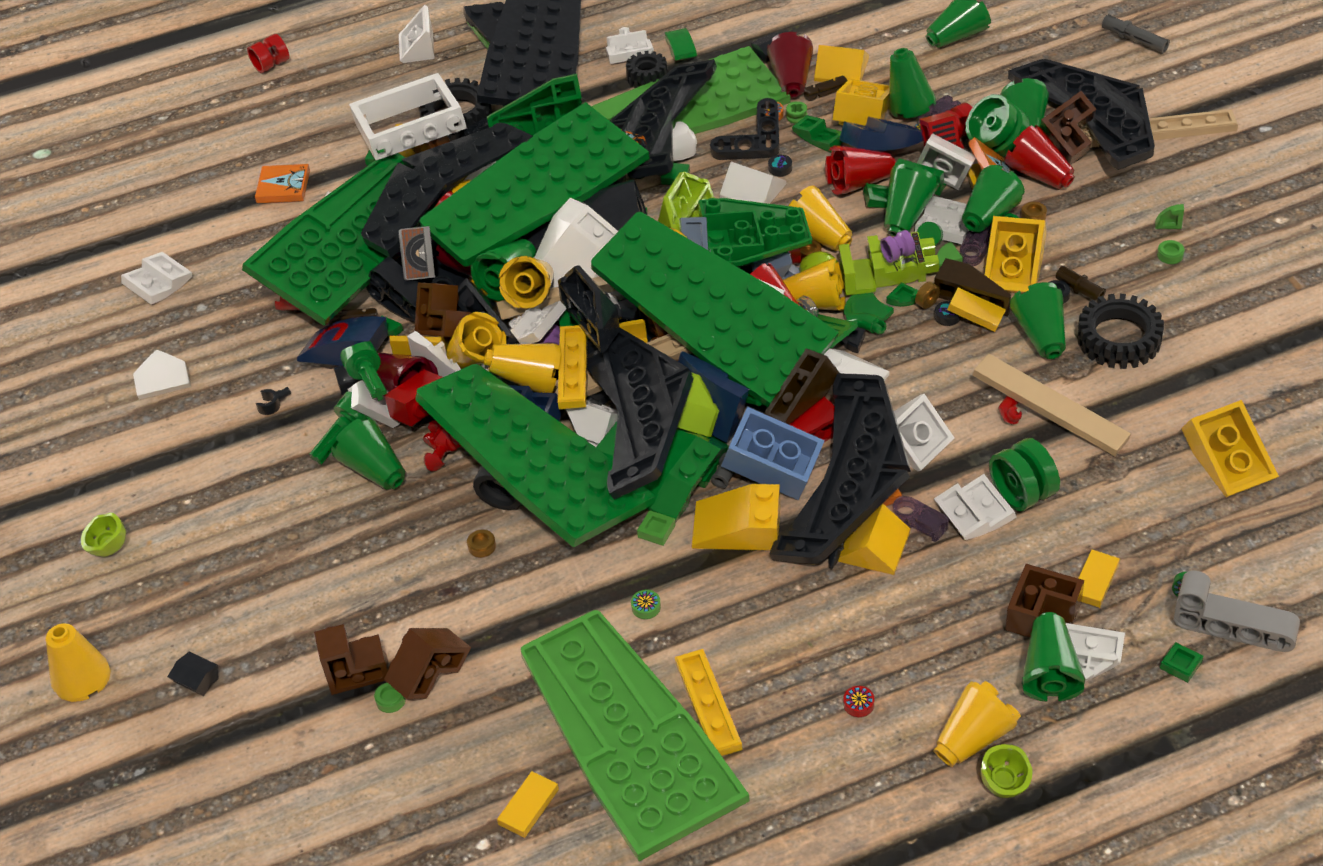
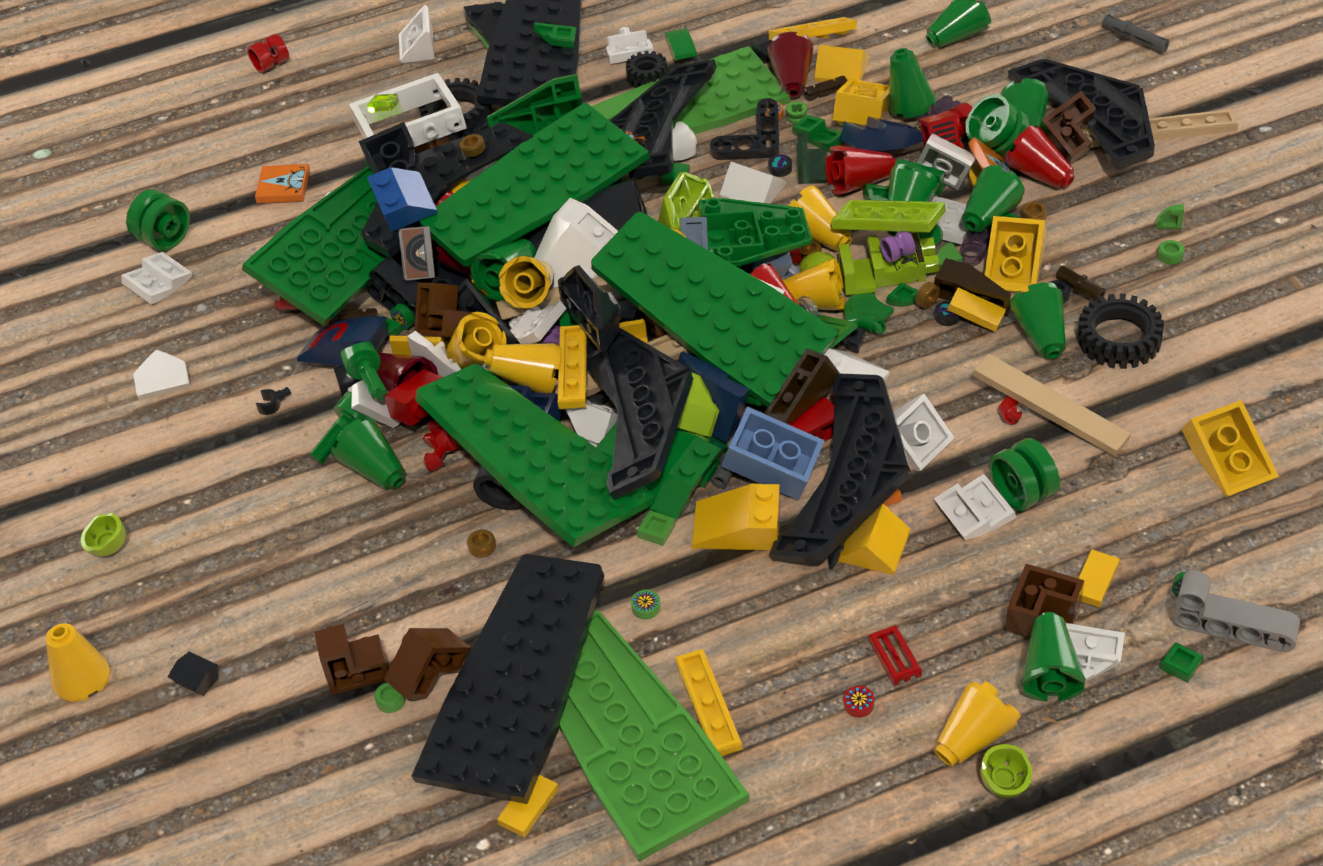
(158, 219): none -> green wheel
(383, 102): none -> clear neon green tile
(389, 149): none -> black wedge
(401, 196): none -> blue slope
(403, 315): none -> green tile
(472, 145): none -> pearl gold tile
(513, 683): none -> black wing
(556, 34): none -> green tile
(810, 163): none -> clear green panel
(820, 29): none -> yellow plate
(889, 215): none -> lime tile
(903, 674): none -> red tile
(922, 518): piece -> none

